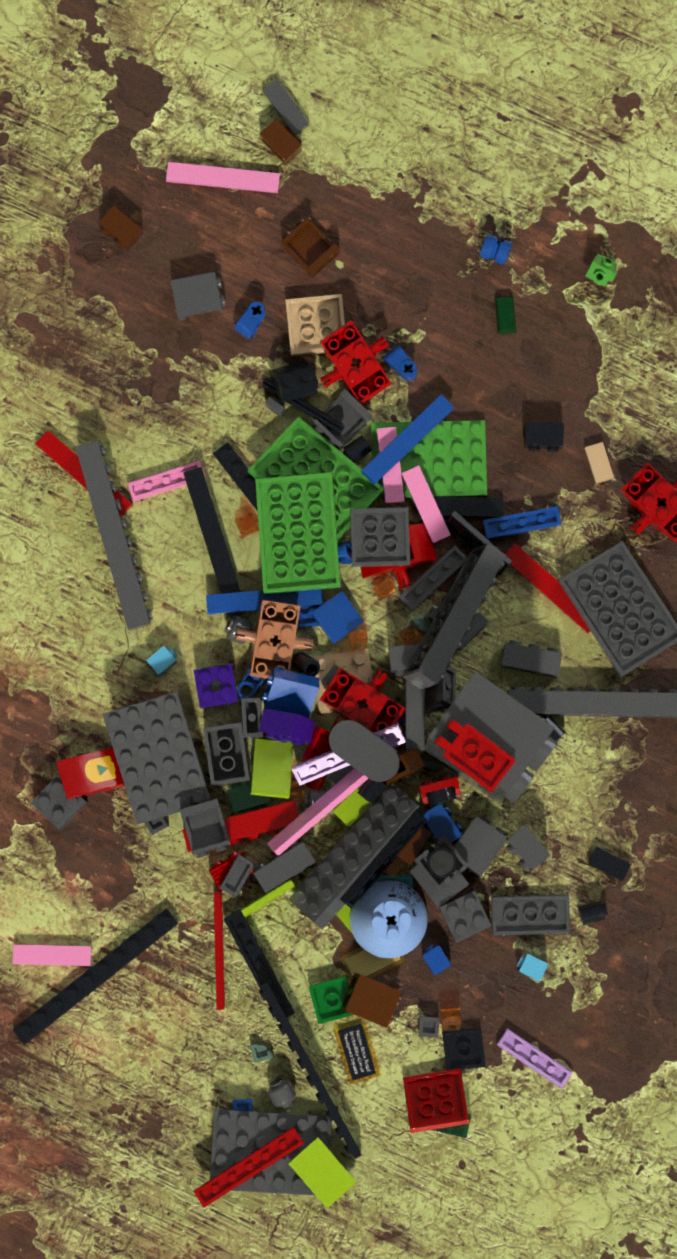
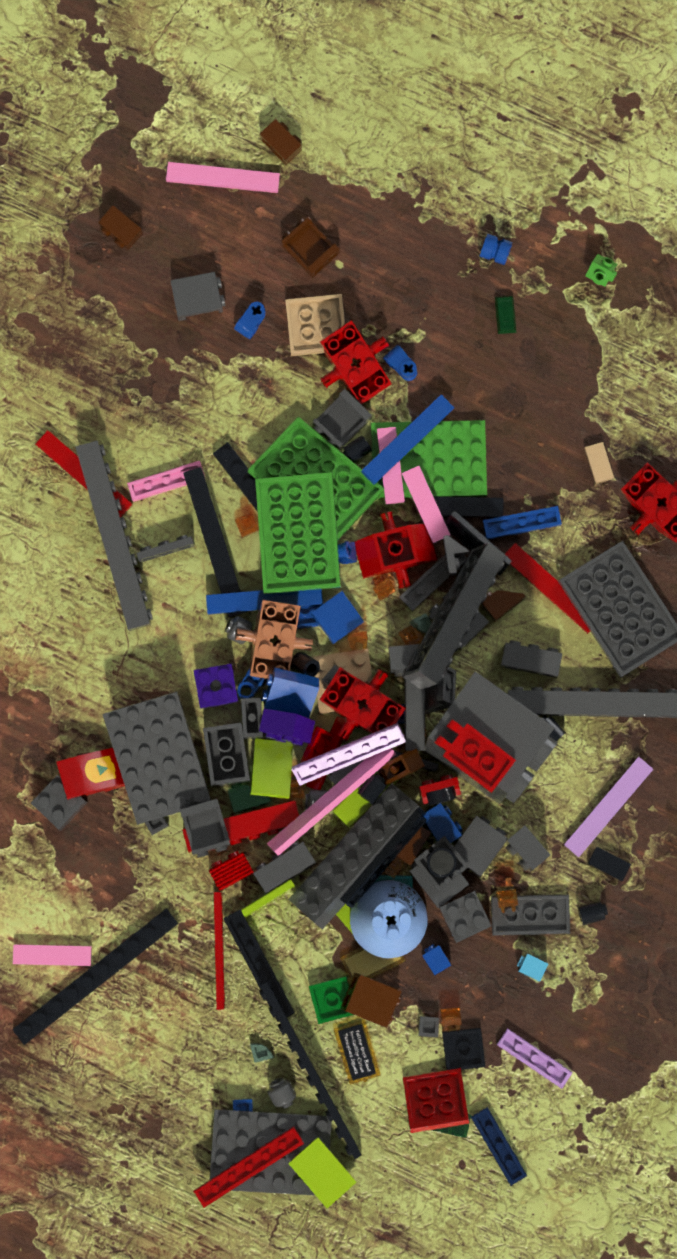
(162, 660): medium azure brick -> none
(165, 548): none -> dark grey plate
(237, 875): dark grey tile -> none
(275, 406): dark grey plate -> none
(285, 107): dark grey tile -> none
(294, 381): black slope -> none
(309, 409): black axle -> none
(364, 750): dark grey tile -> none
(380, 537): dark grey plate -> none
(453, 549): none -> light grey slope
(498, 1146): none -> dark blue tile
(501, 602): none -> reddish brown slope
(506, 899): none -> clear orange tile
(544, 436): black brick -> none
(608, 807): none -> lavender tile

